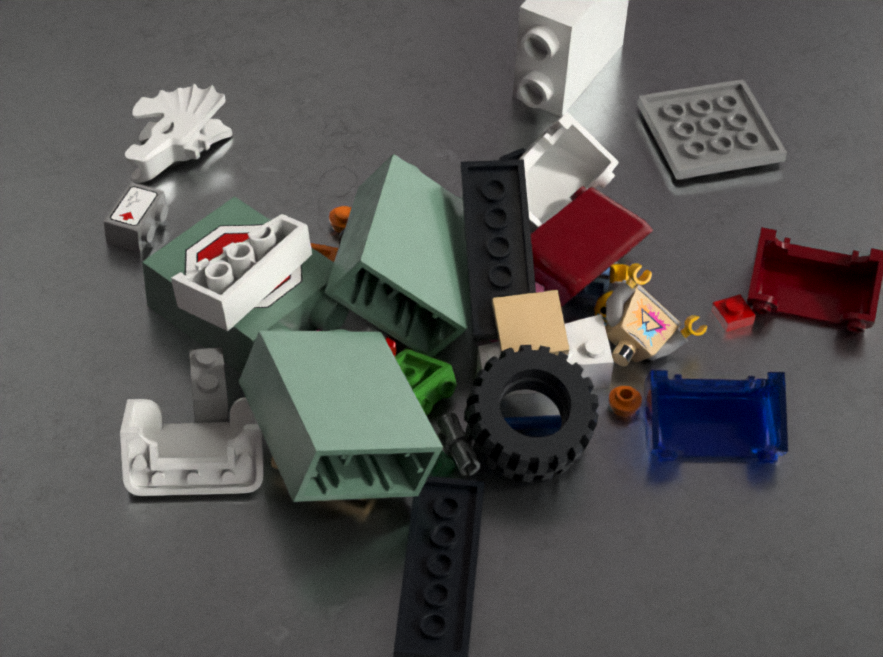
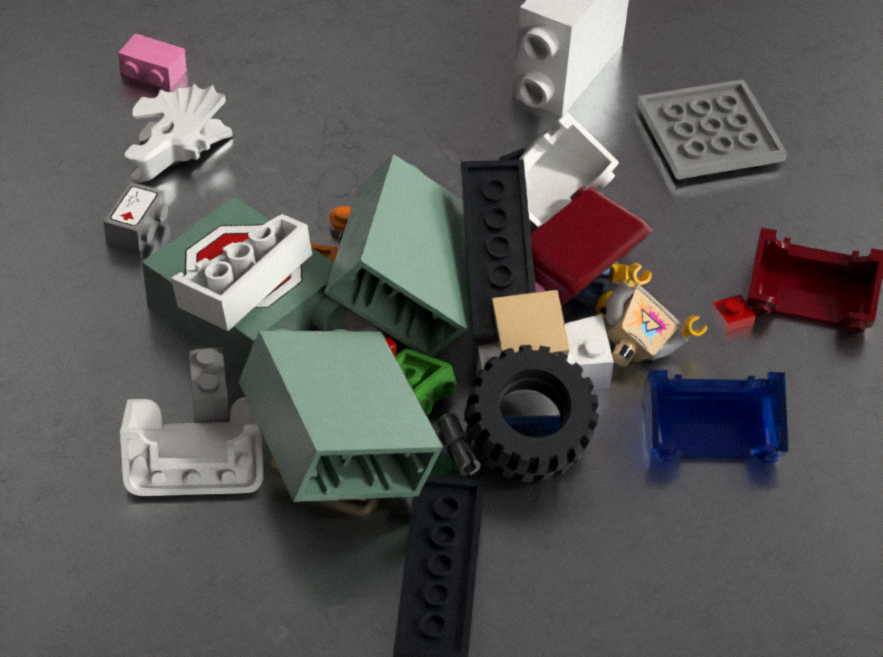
(152, 61): none -> bright pink brick
(625, 400): orange plate -> none

